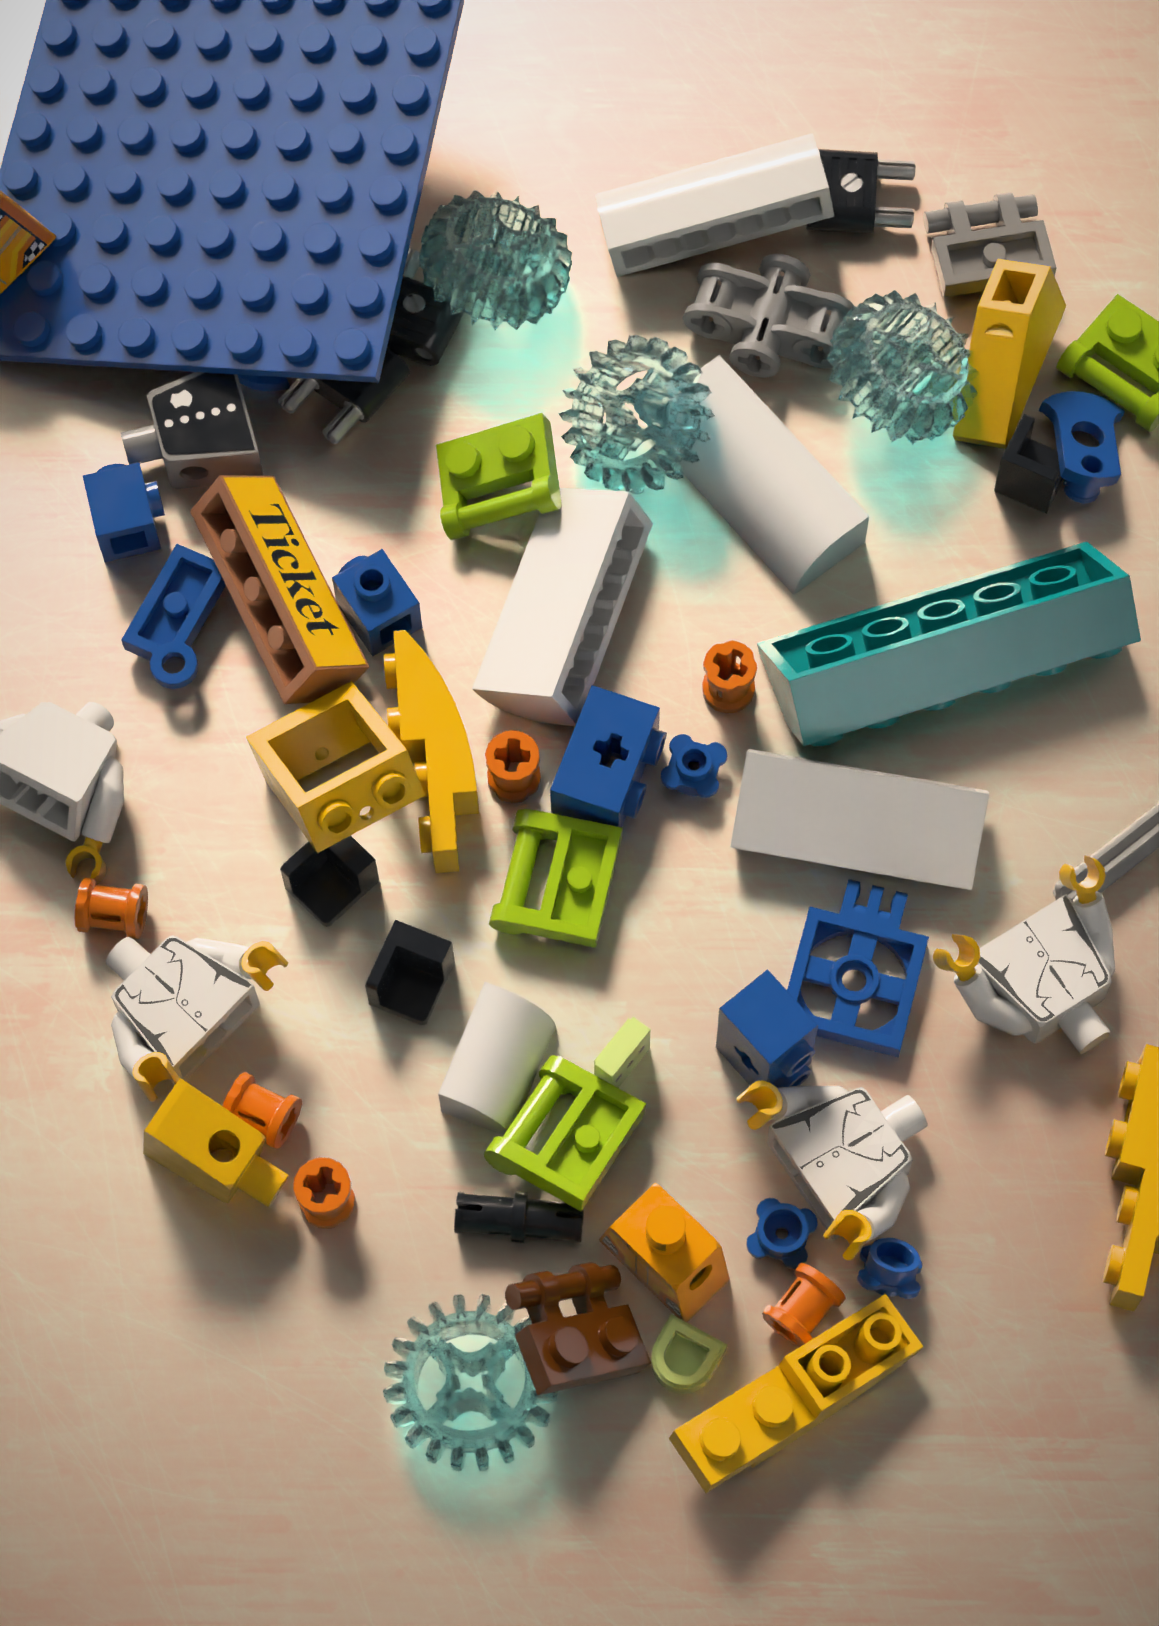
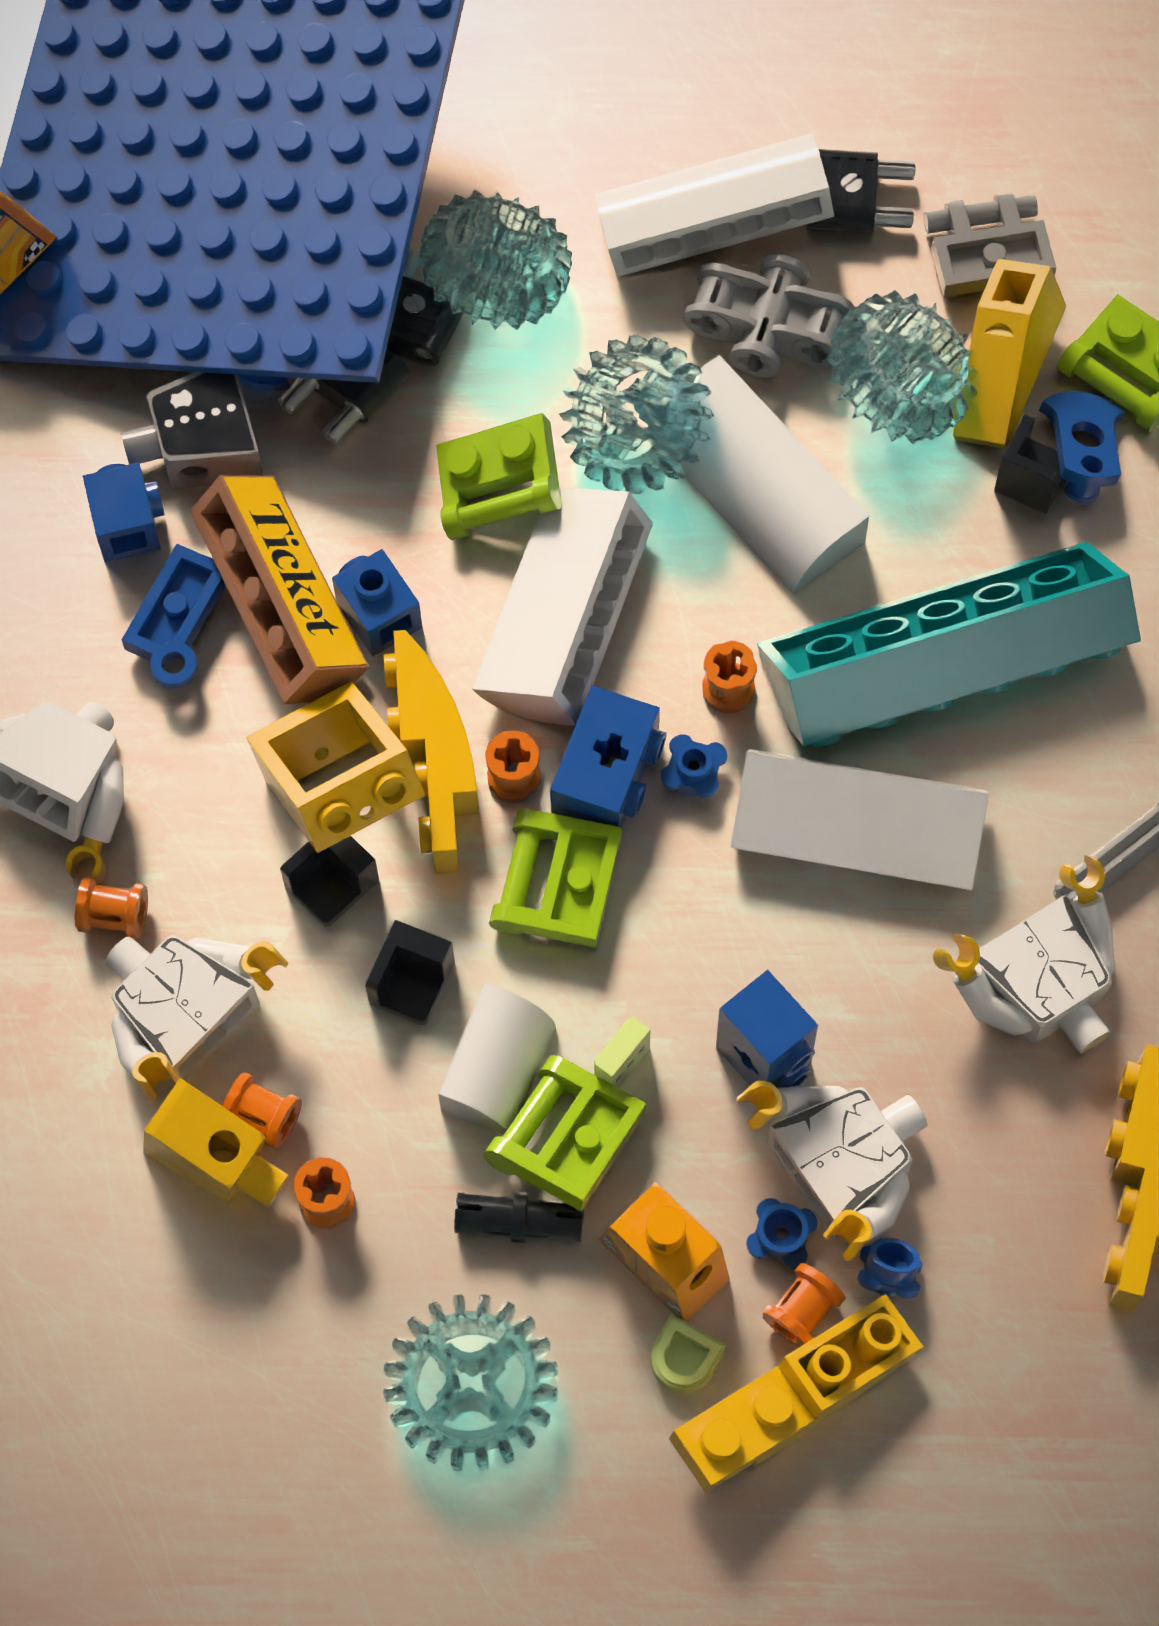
(577, 1348): reddish brown plate -> none
(867, 927): blue piece -> none

